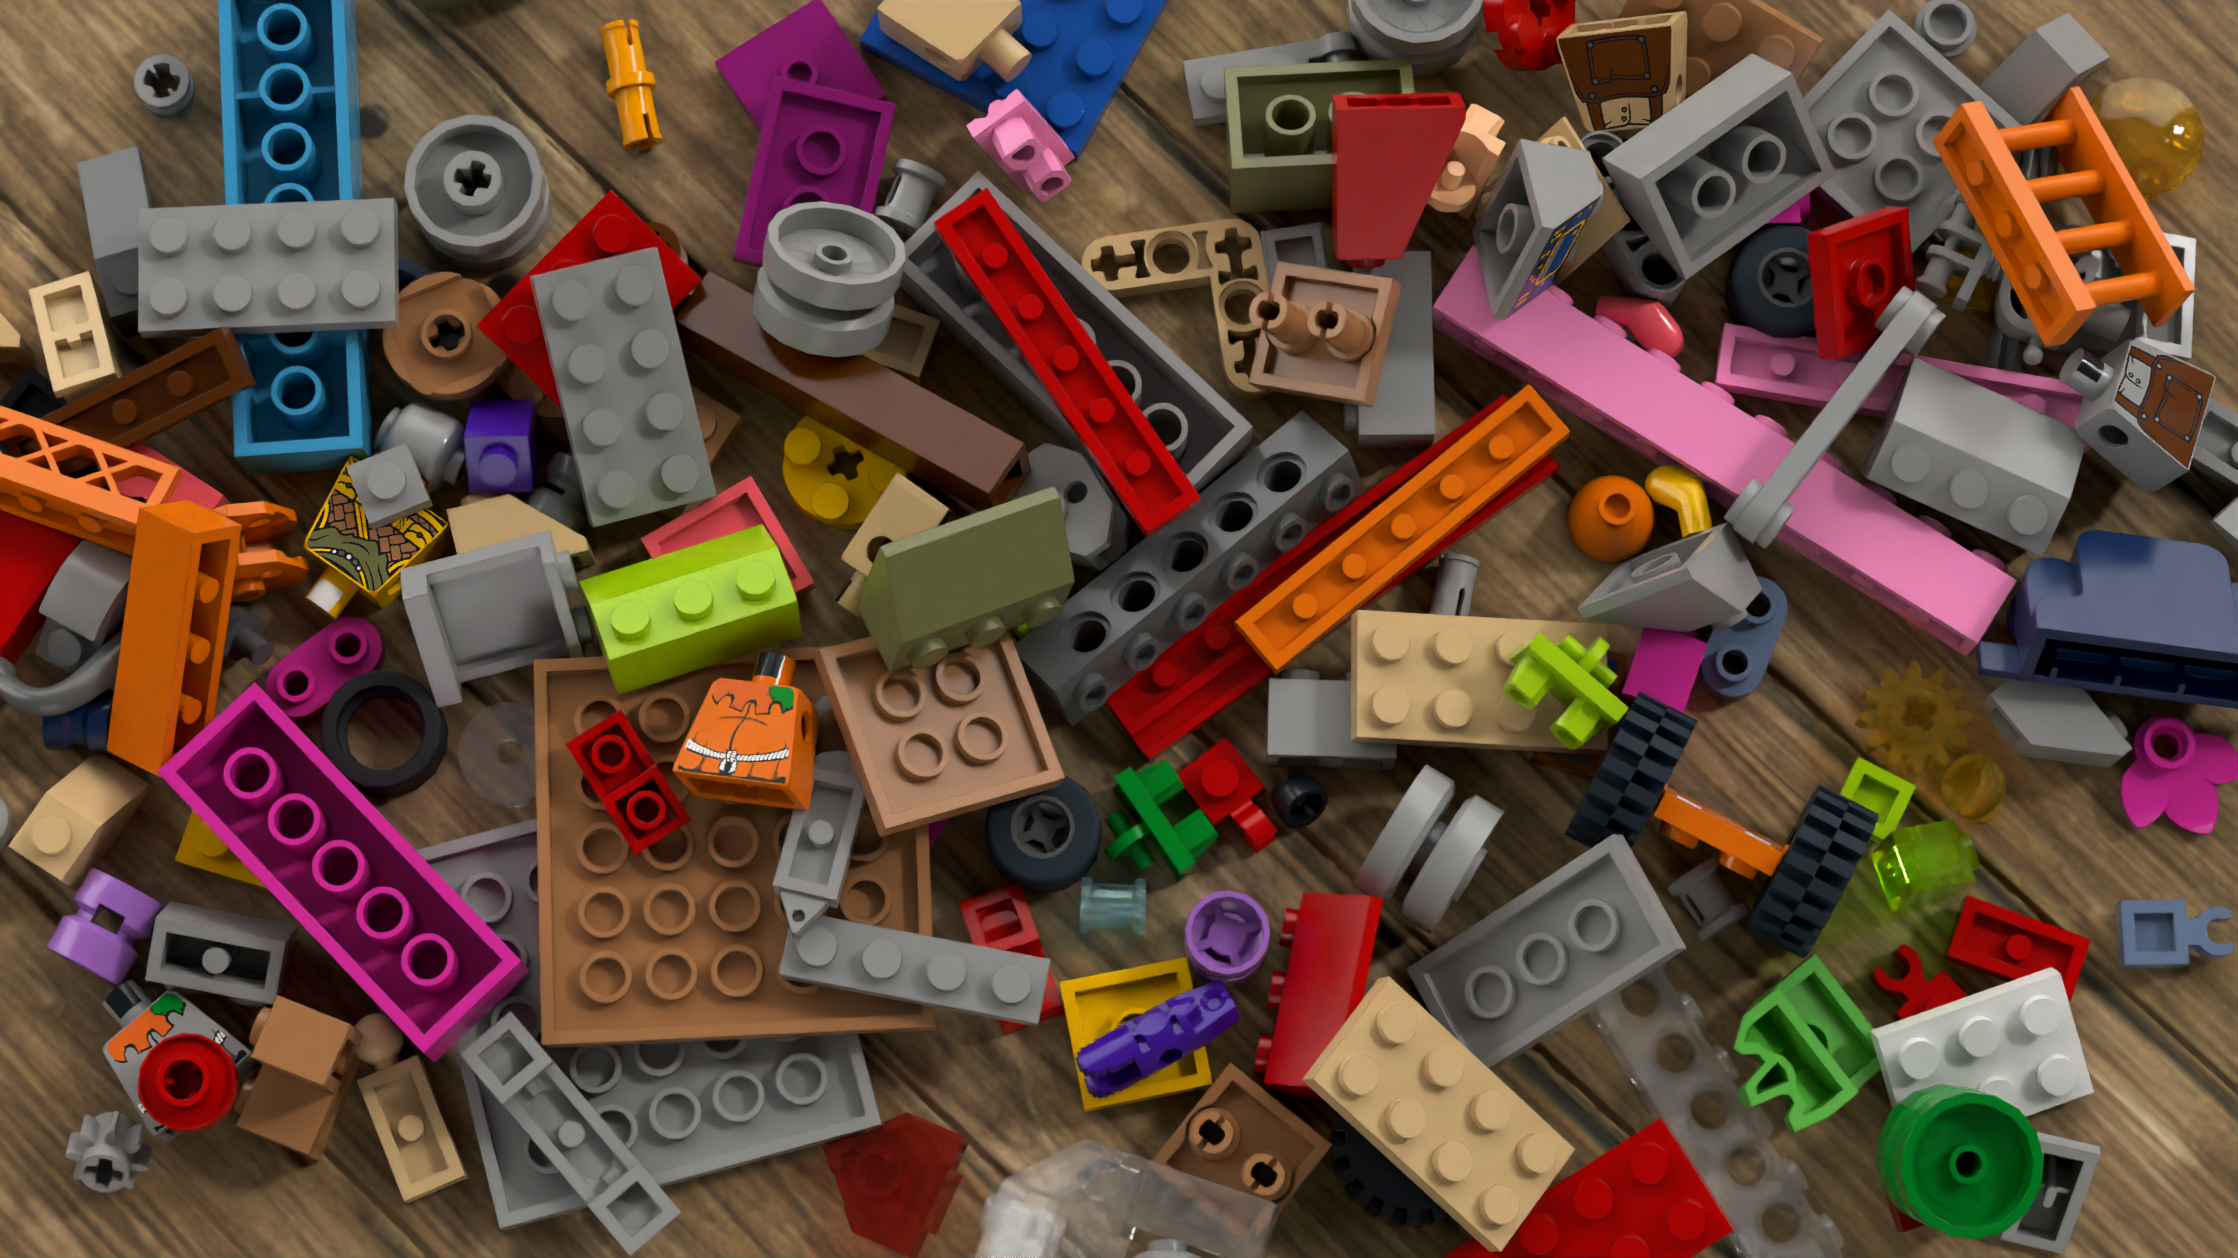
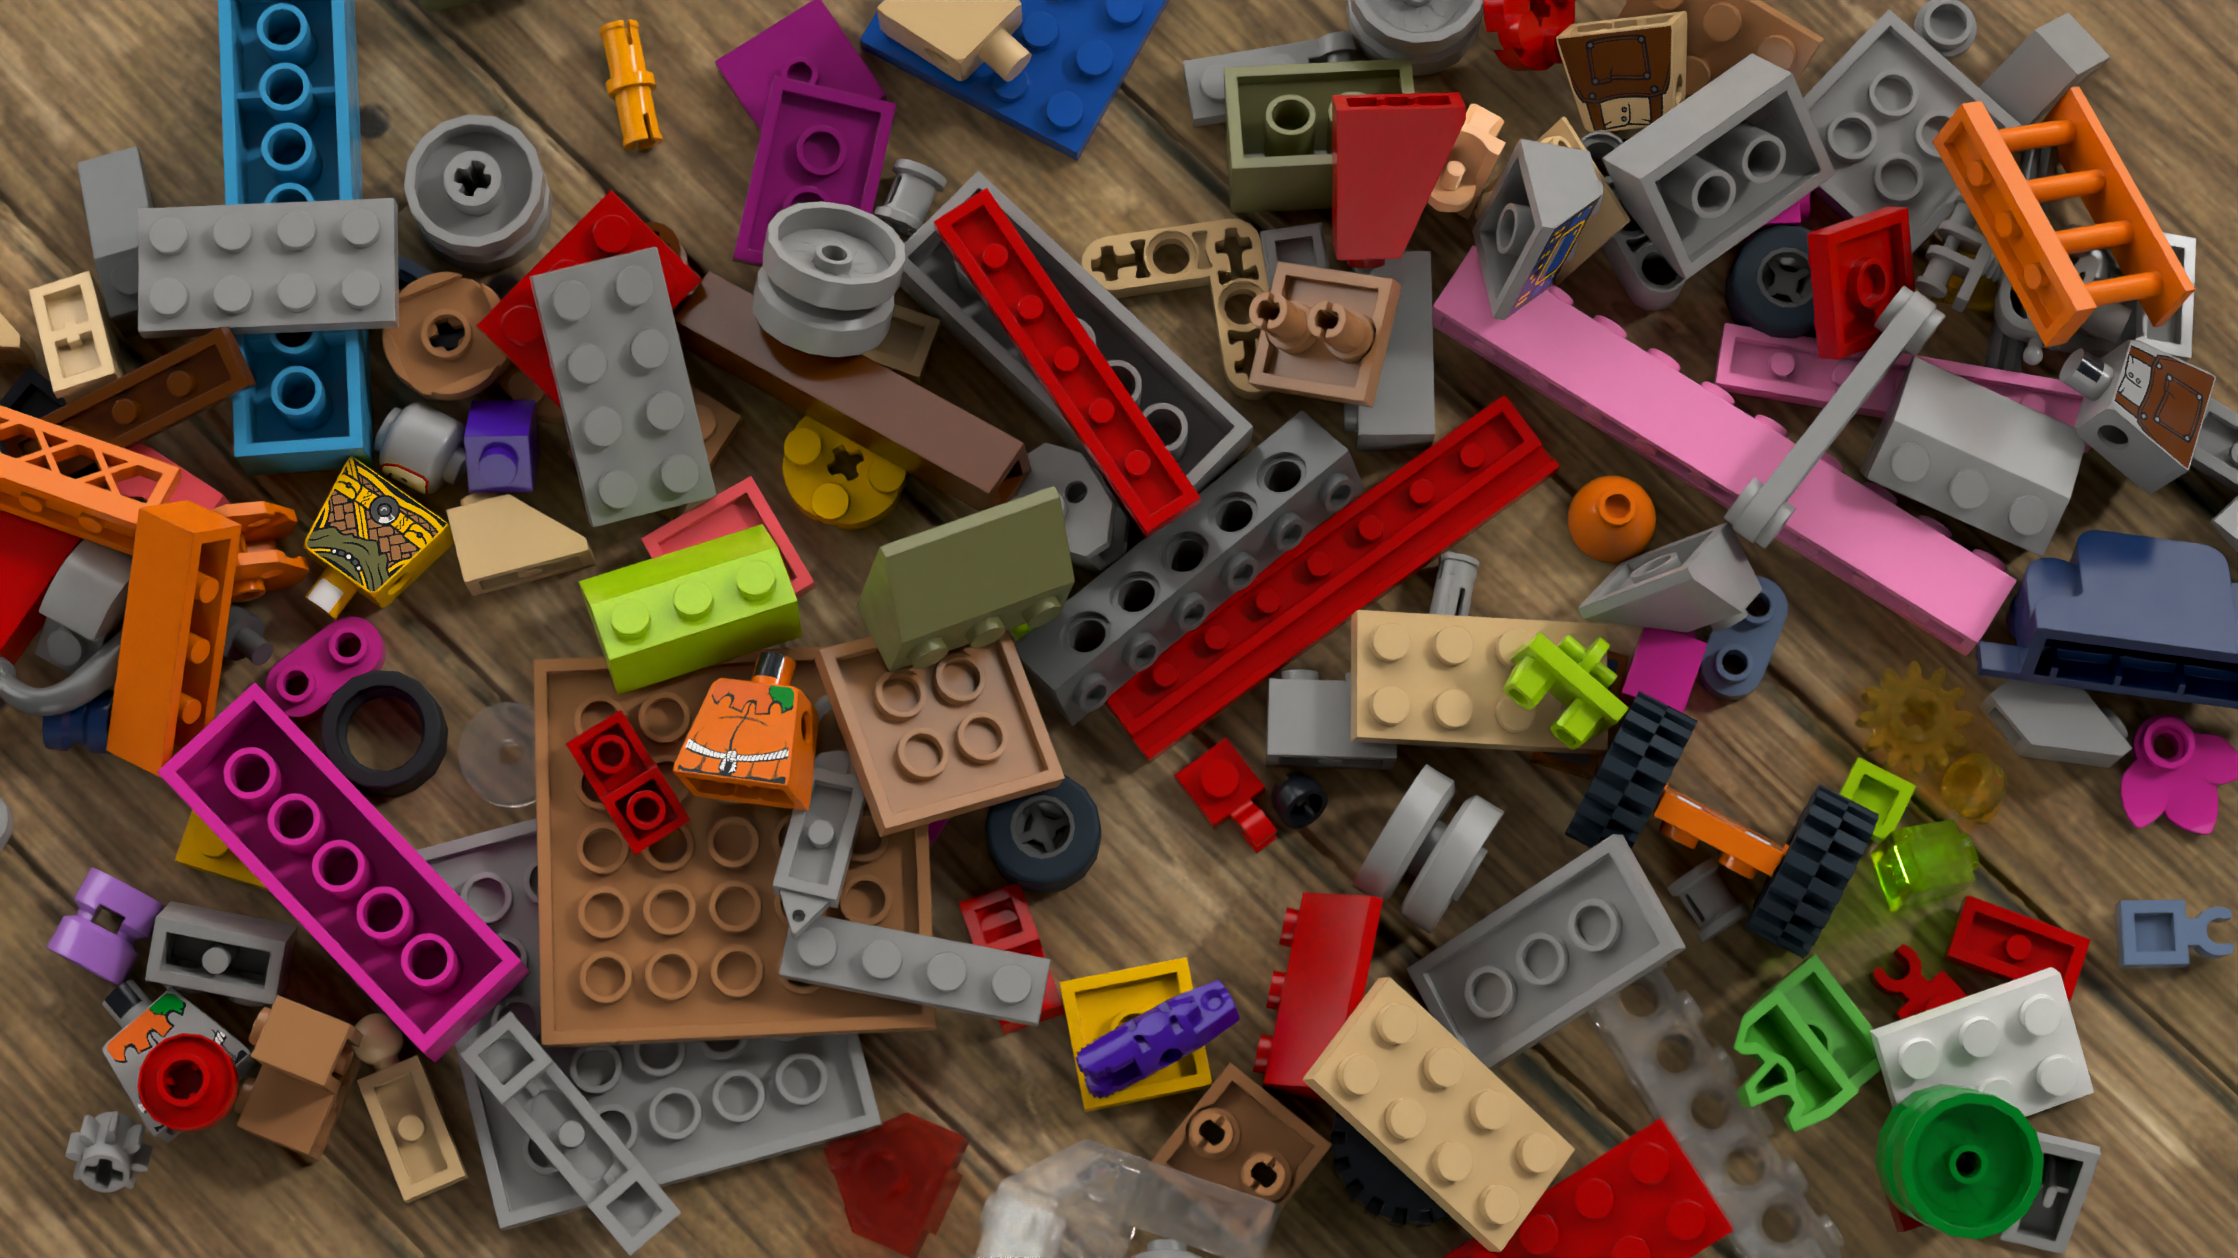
(80, 819): tan slope -> none
(152, 69): light grey bush -> none
(389, 486): light grey plate -> none
(493, 611): light grey panel -> none
(561, 494): dark grey wheel -> none
(896, 515): tan torso -> none
(1024, 146): bright pink hips -> none
(1112, 906): clear light blue bush -> none
(1143, 797): green hips -> none
(1226, 937): medium lavender wheel -> none
(1402, 529): orange plate -> none
(1646, 321): coral arm -> none
(1682, 493): yellow arm -> none
(2152, 132): clear yellow dish -> none

